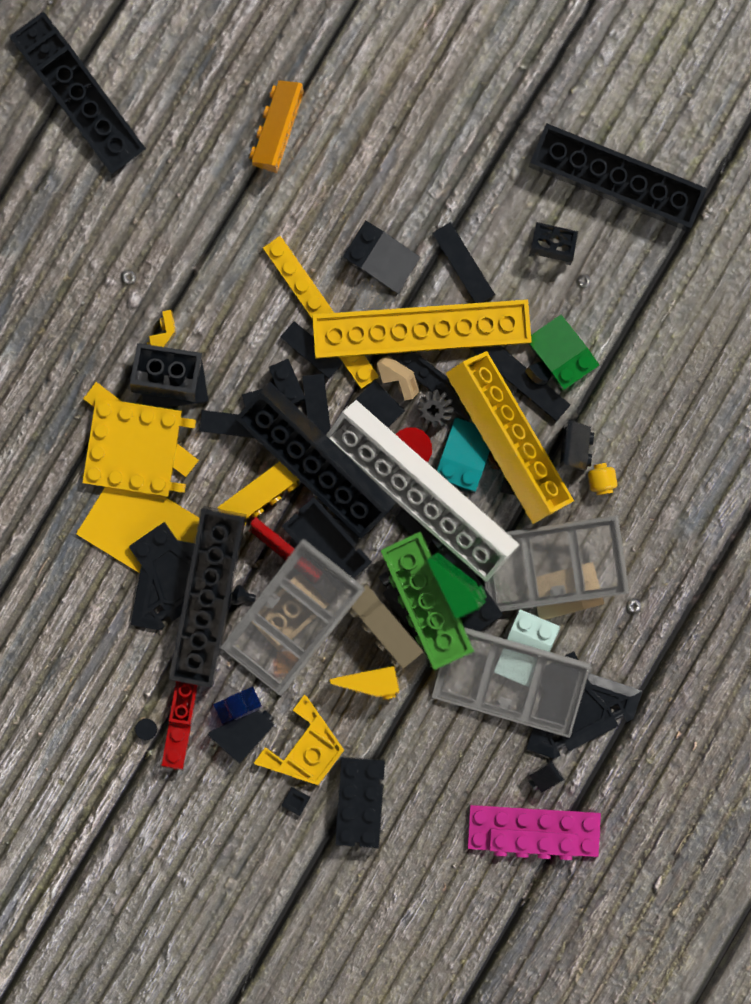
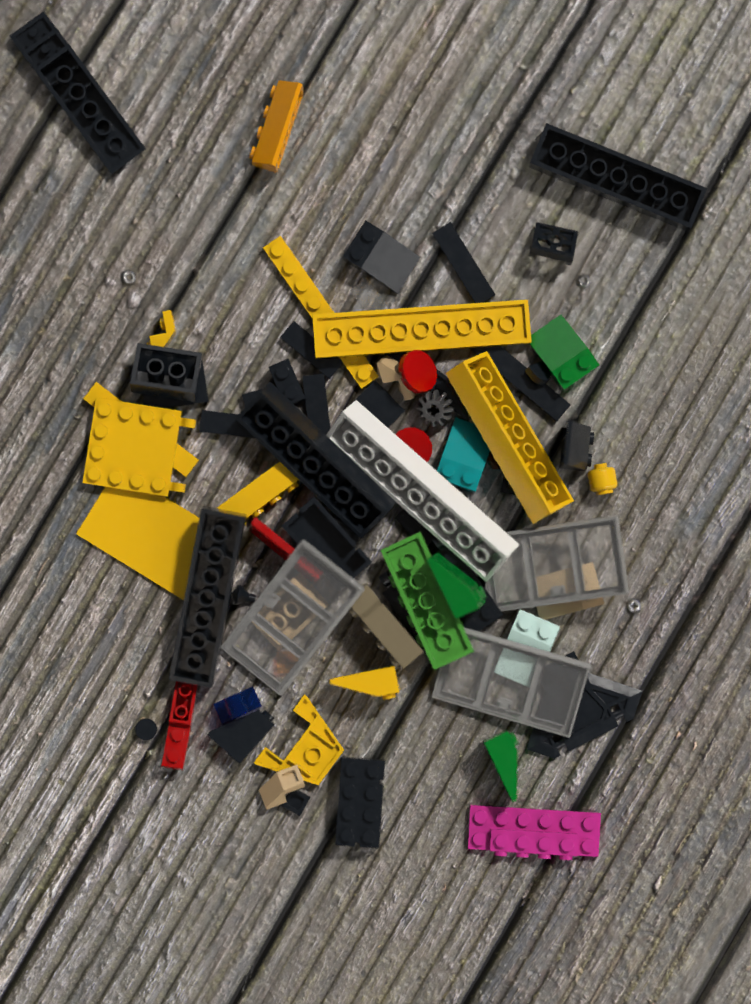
(162, 576): black plate -> none
(279, 784): none -> tan slope
(417, 371): none -> red tile
(504, 757): none -> green slope
(545, 777): black slope -> none

